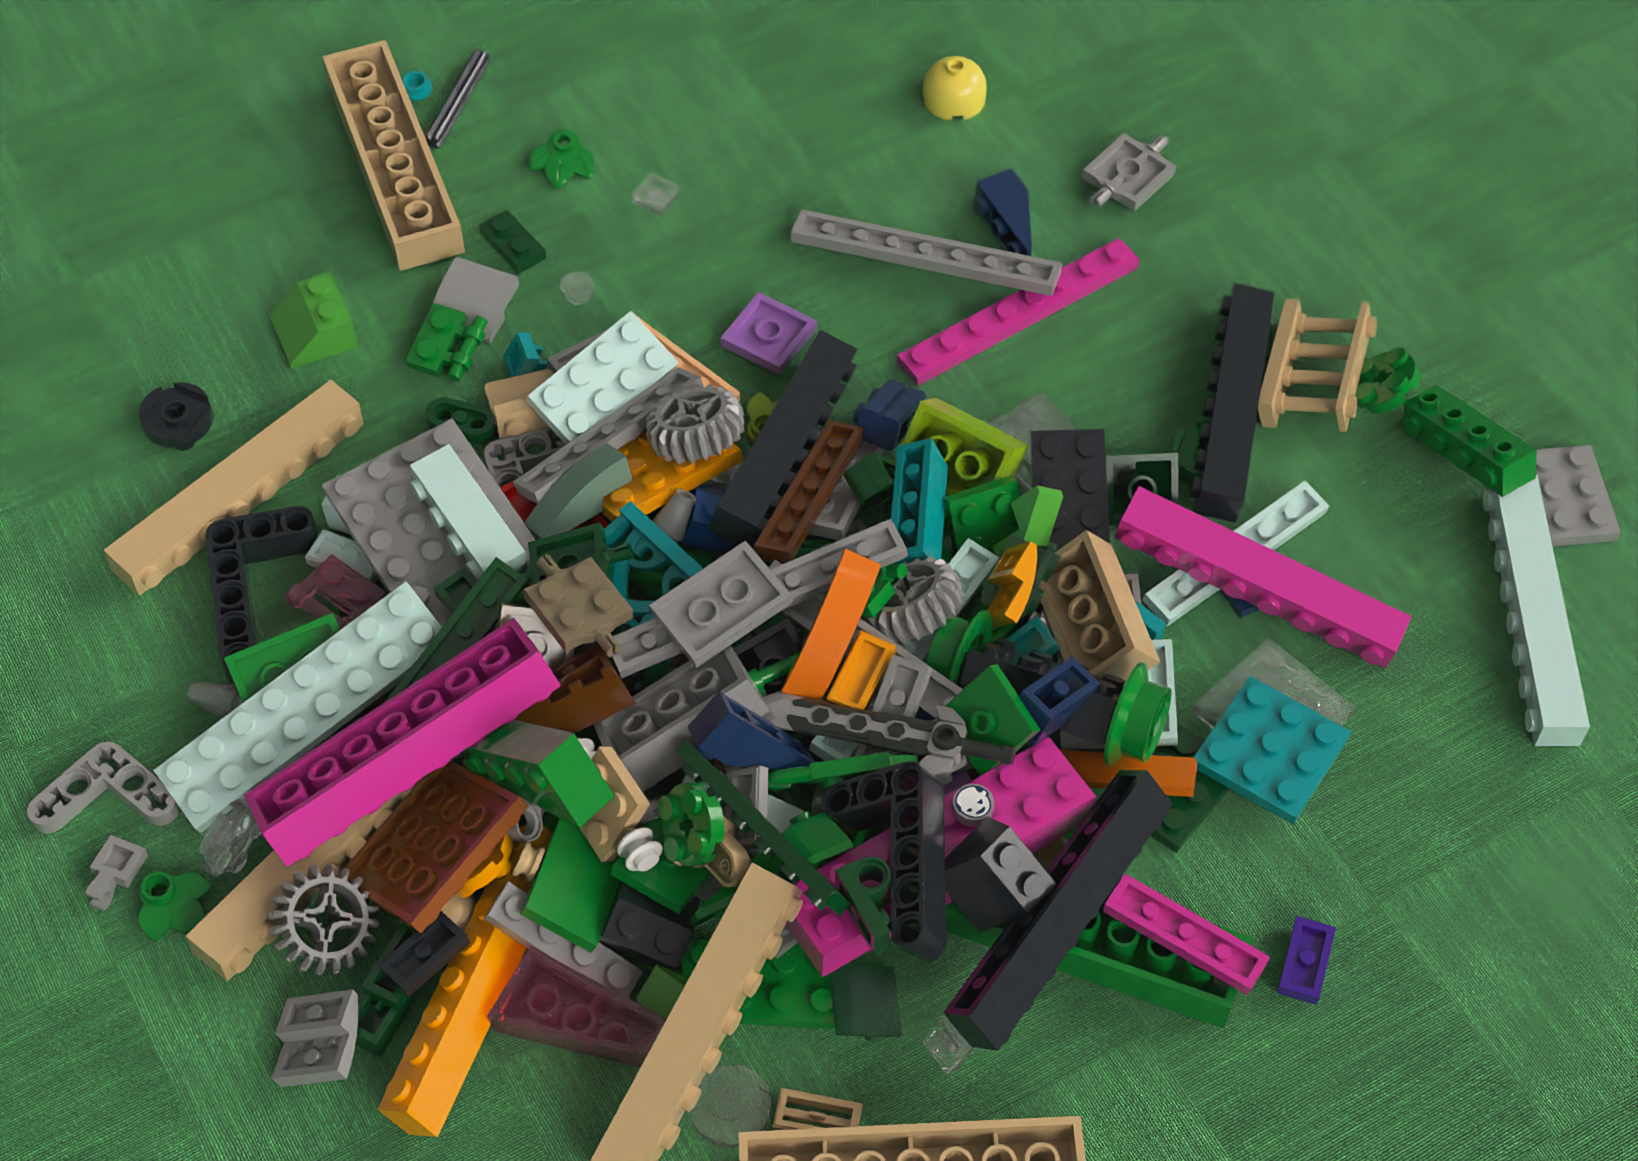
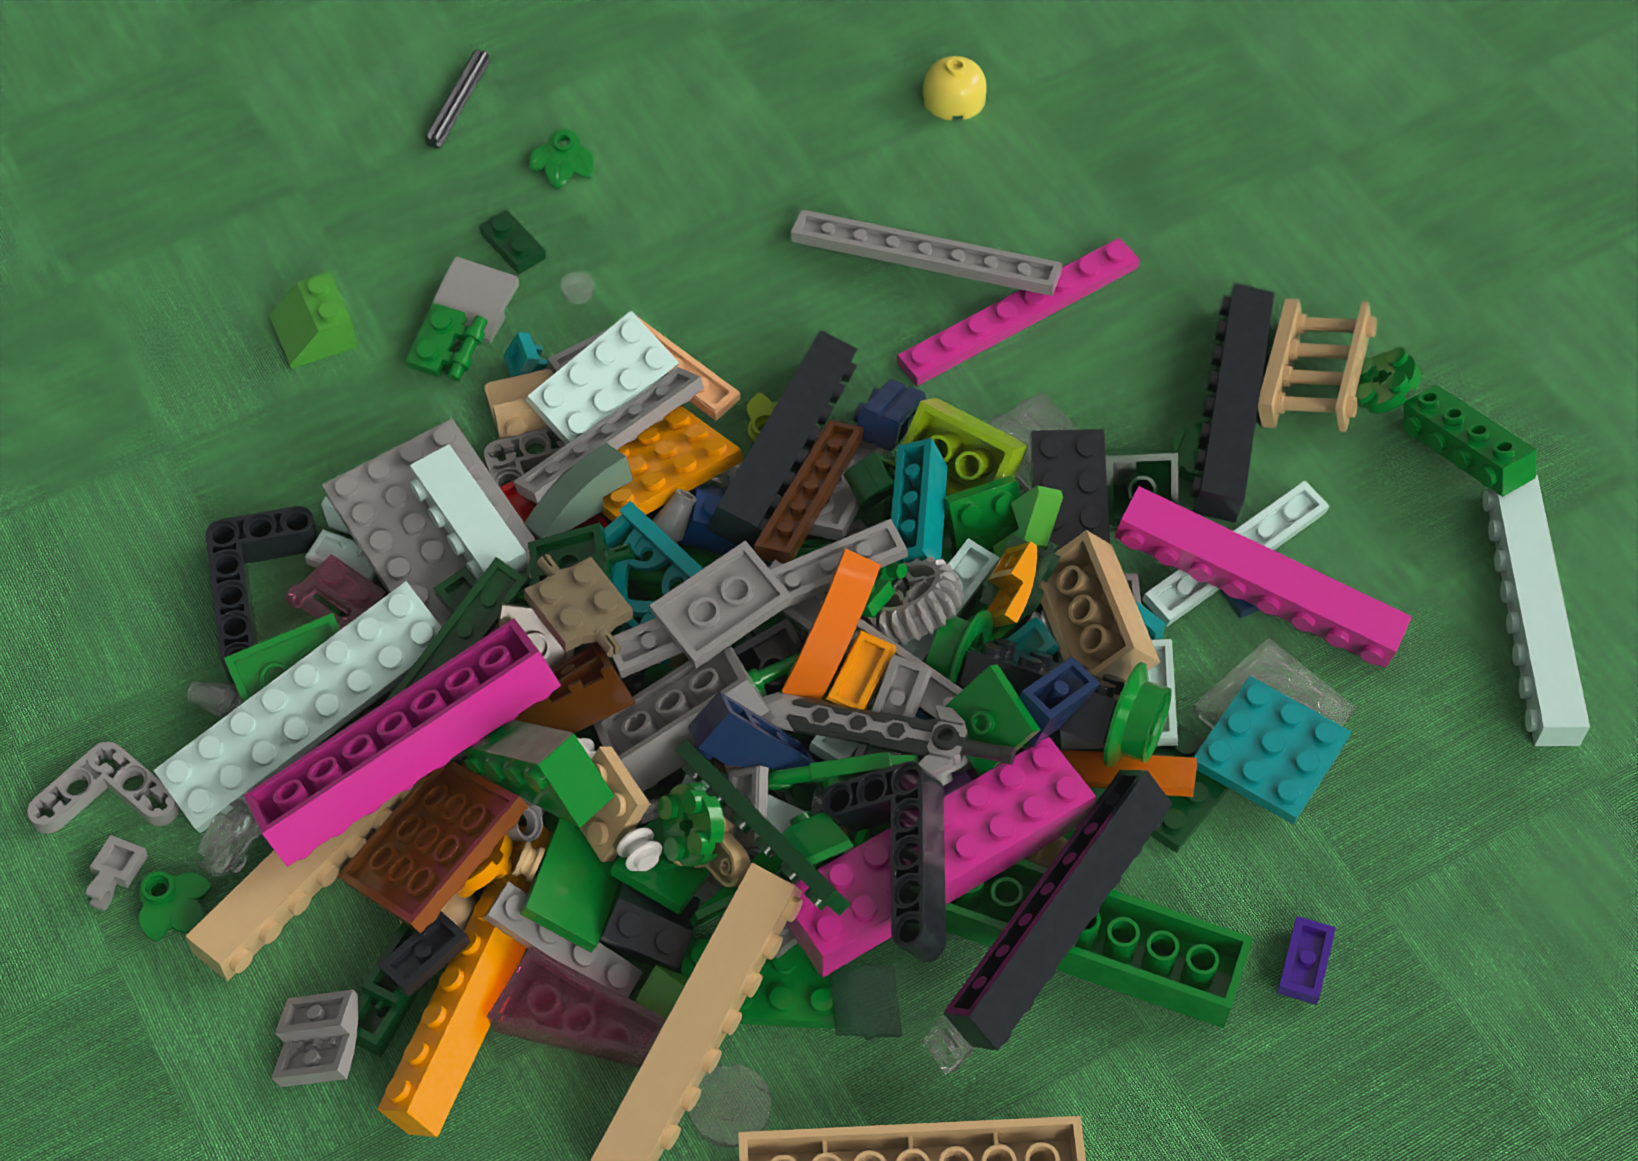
(178, 432): black plate -> none
(234, 486): tan brick -> none
(322, 937): light grey gear -> none
(393, 155): tan brick -> none
(417, 85): teal plate -> none
(465, 415): dark green plate -> none
(656, 193): clear plate -> none
(695, 424): light grey gear -> none
(768, 333): medium lavender plate -> none
(815, 1101): tan tile -> none
(867, 901): dark green plate -> none
(972, 804): tile -> none
(994, 876): black slope -> none
(1005, 206): dark blue slope -> none
(1129, 171): light grey plate -> none
(1186, 934): dark pink plate -> none
(1575, 497): light grey plate -> none

